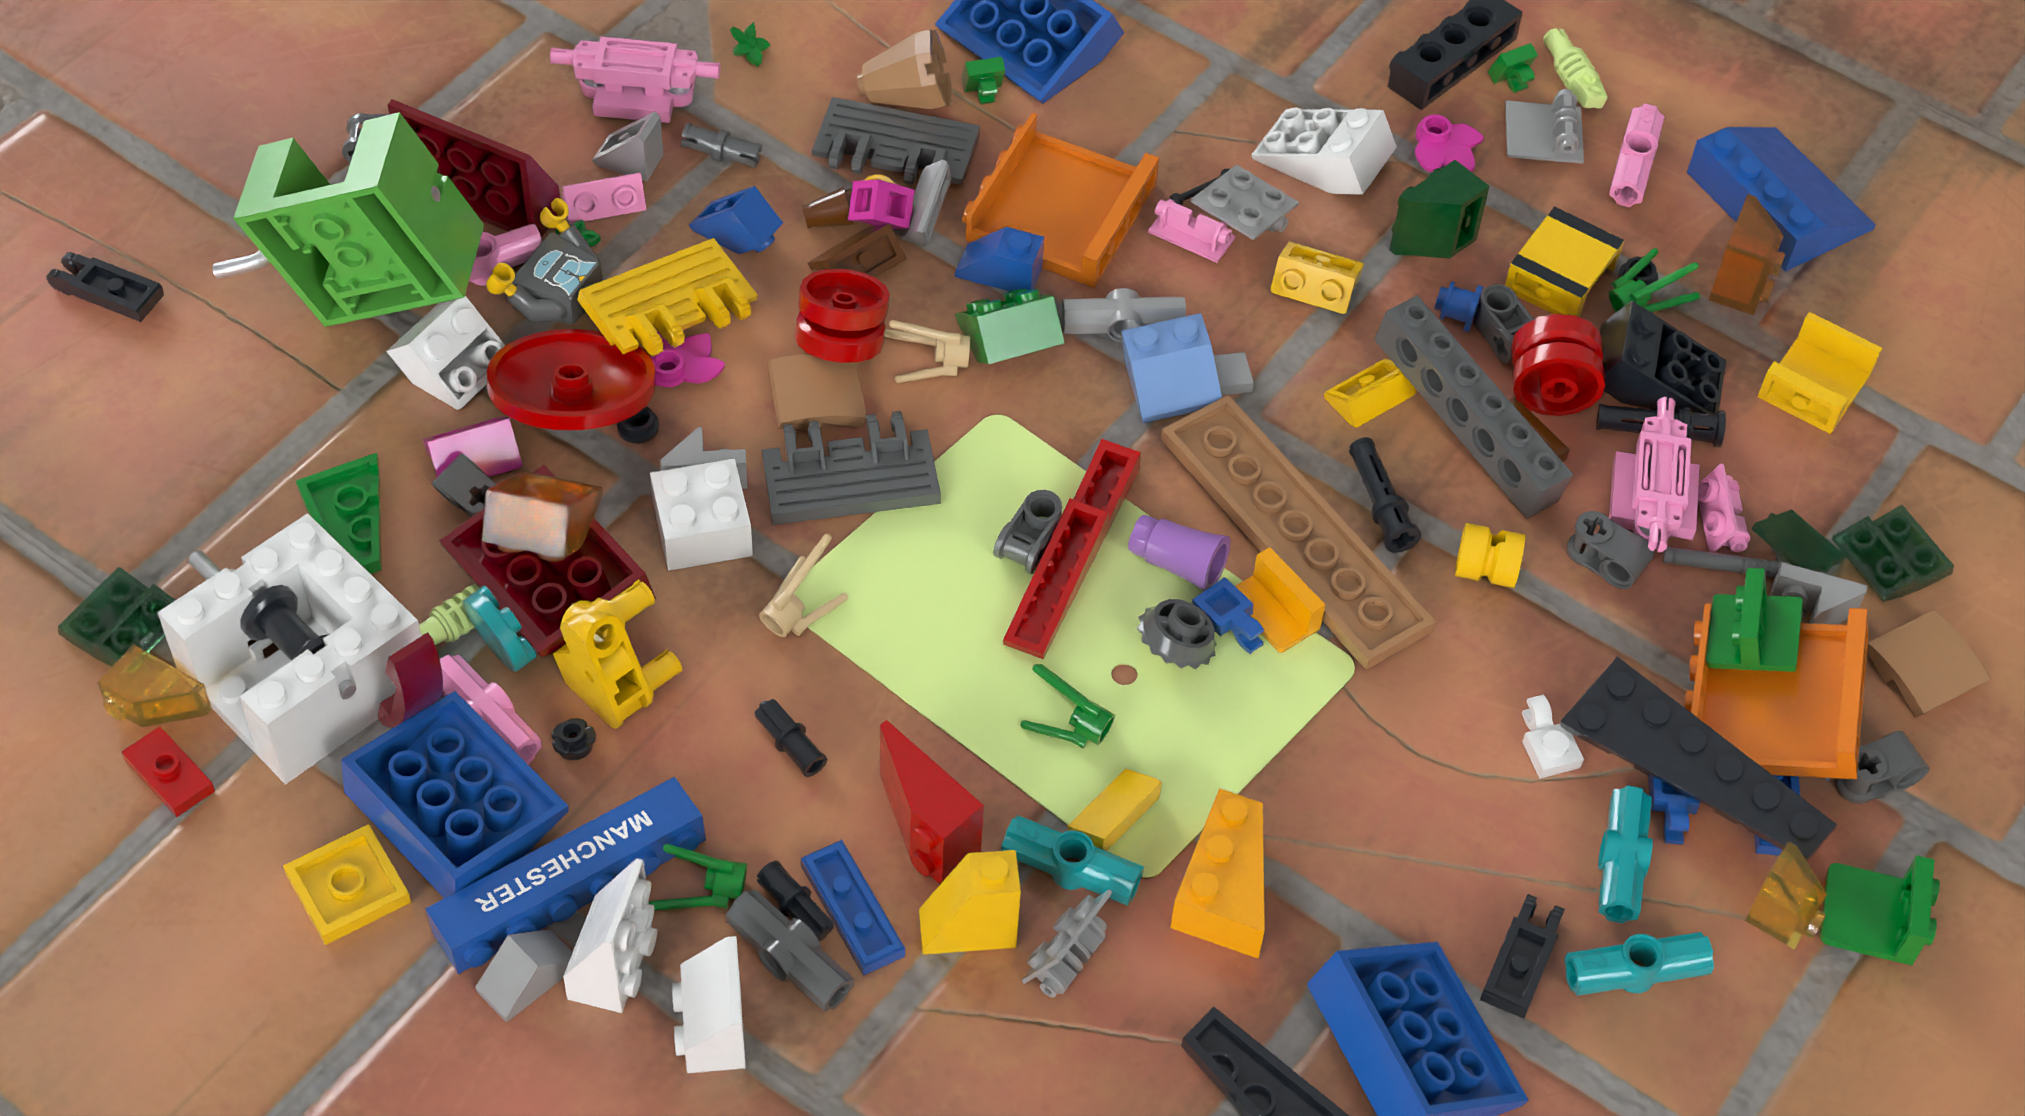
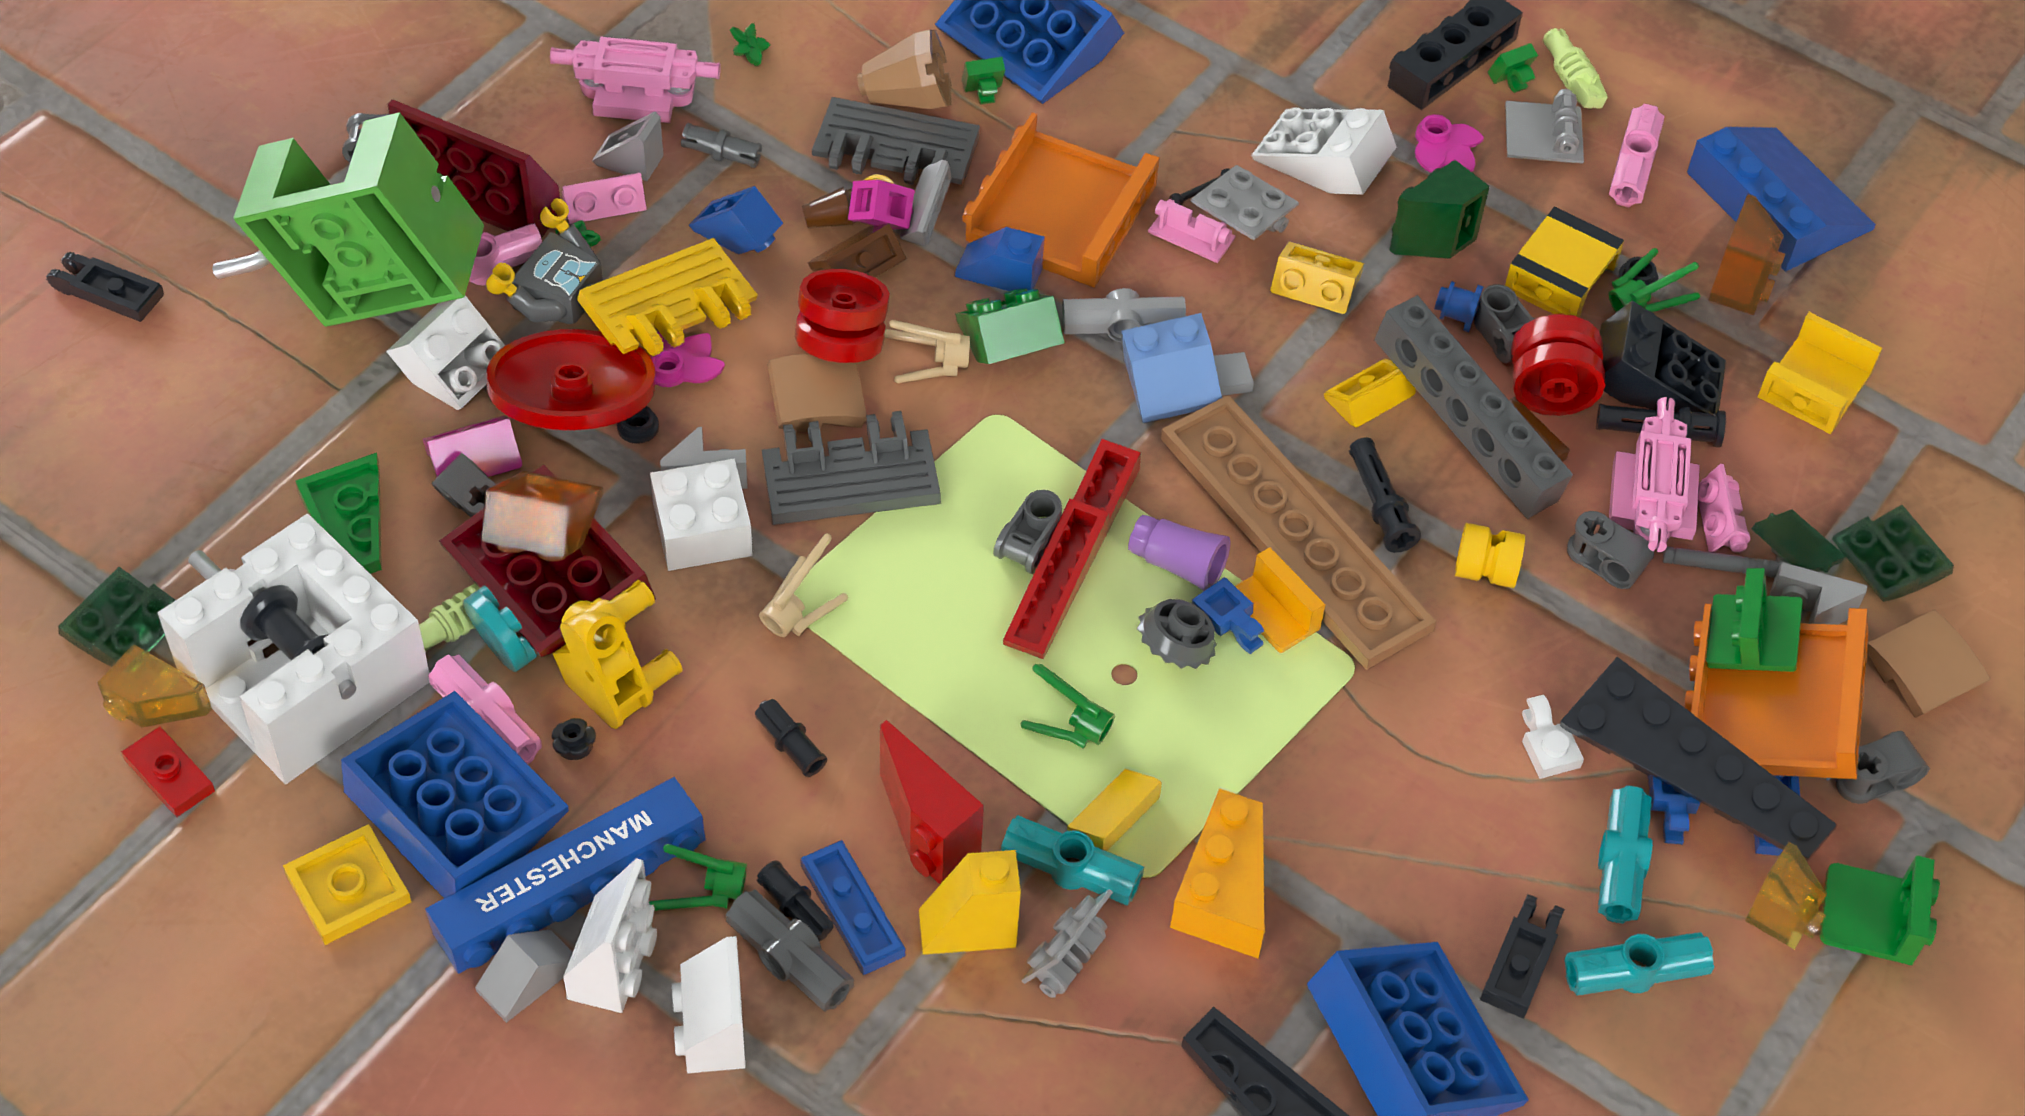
(417, 679): dark red slope -> none

